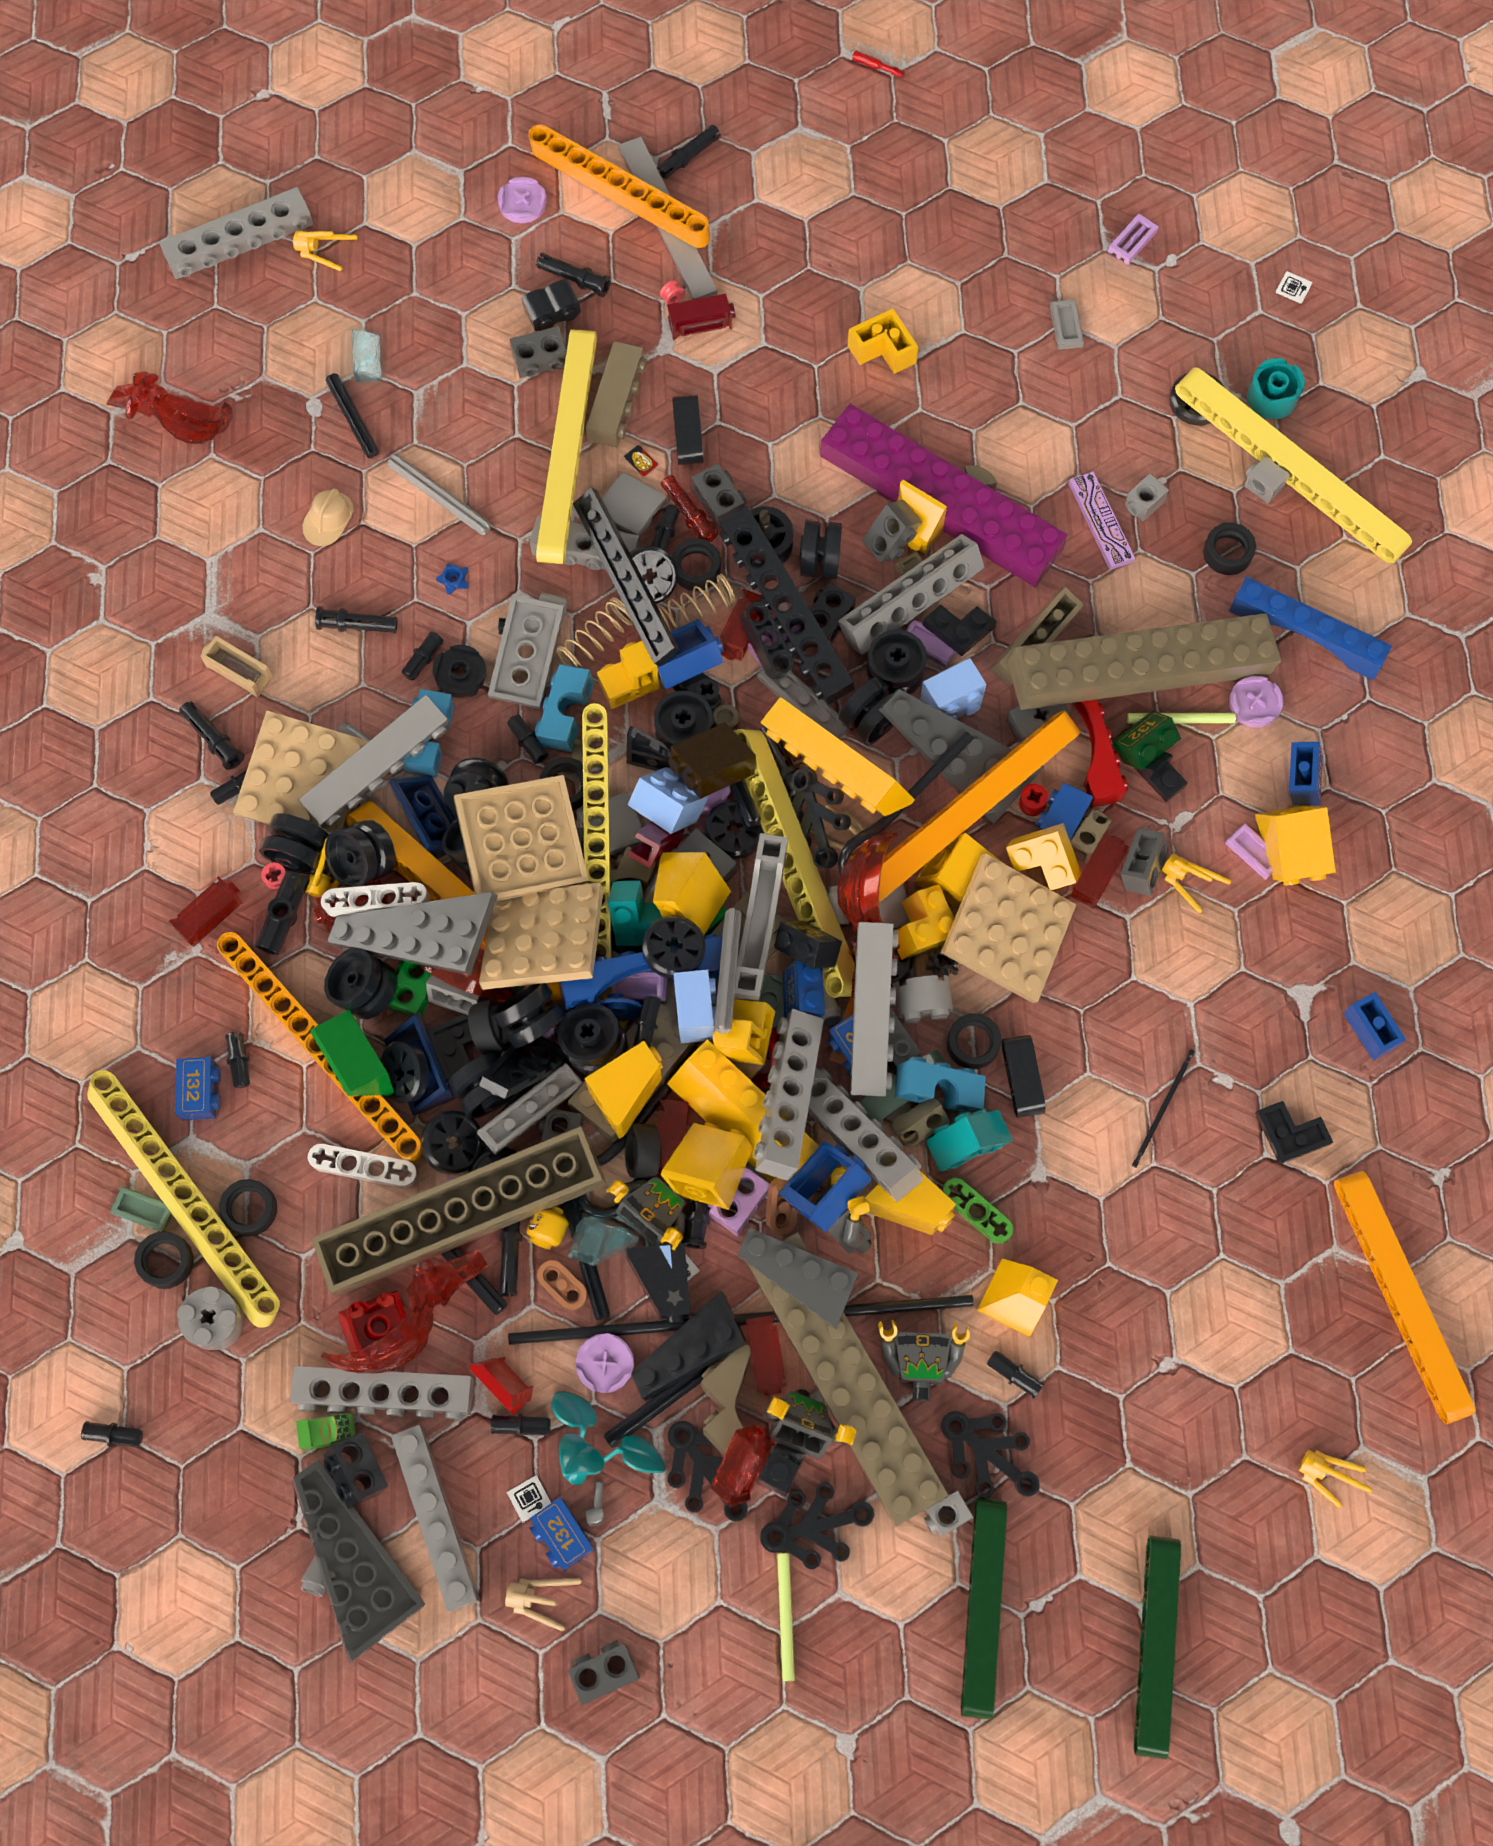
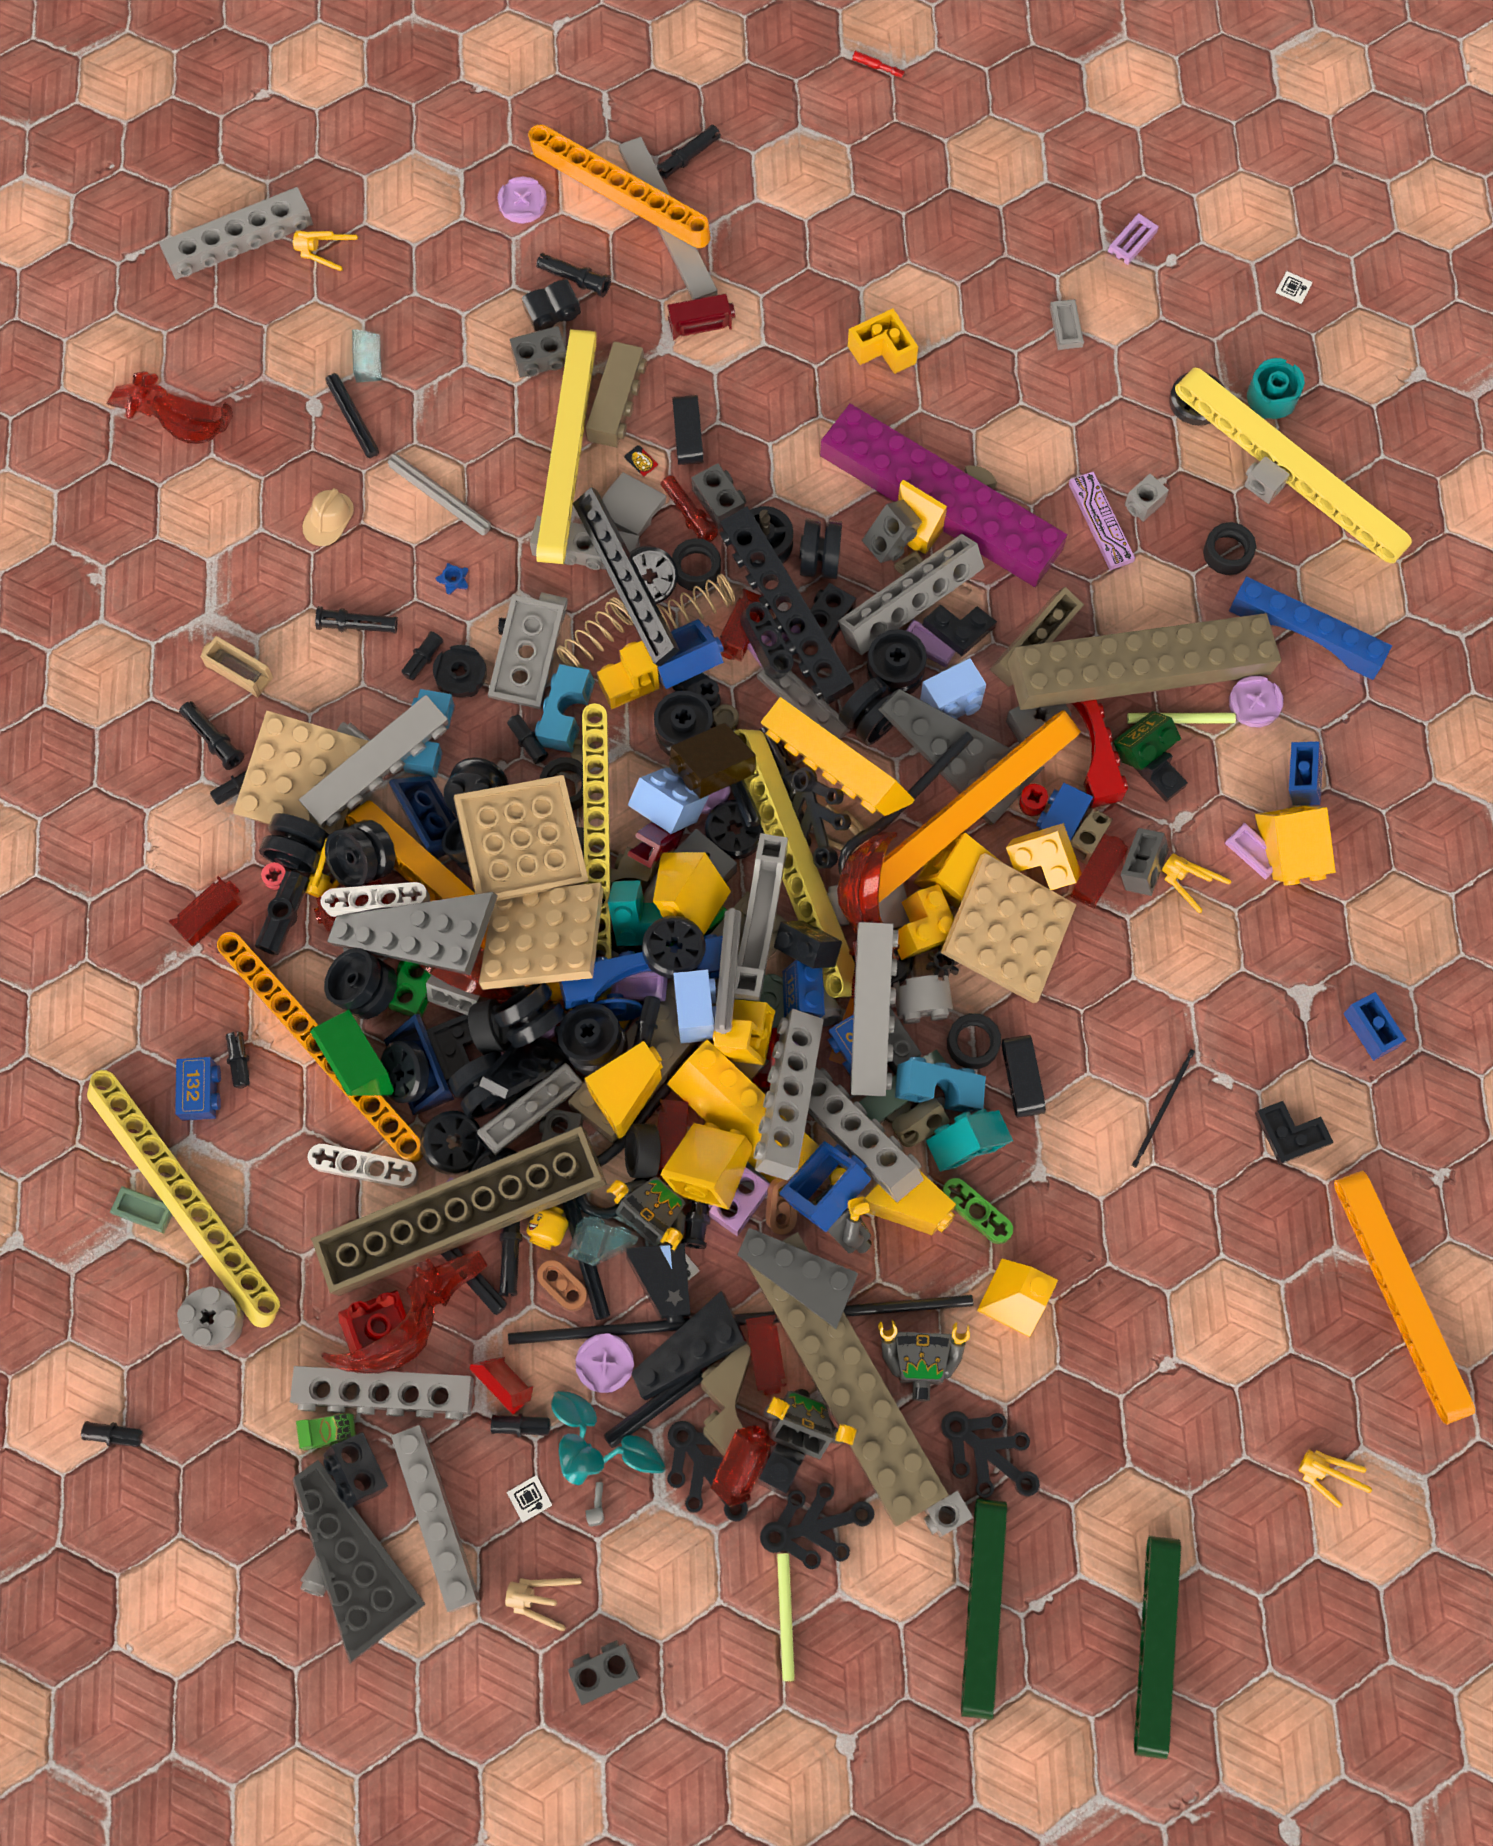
(148, 1245): black tyre -> none
(231, 1194): black tyre -> none
(561, 1534): blue brick -> none
(623, 824): light grey slope -> none
(646, 751): black wing -> none
(665, 528): black axle -> none
(672, 292): coral bush -> none
(1015, 1374): black axle -> none

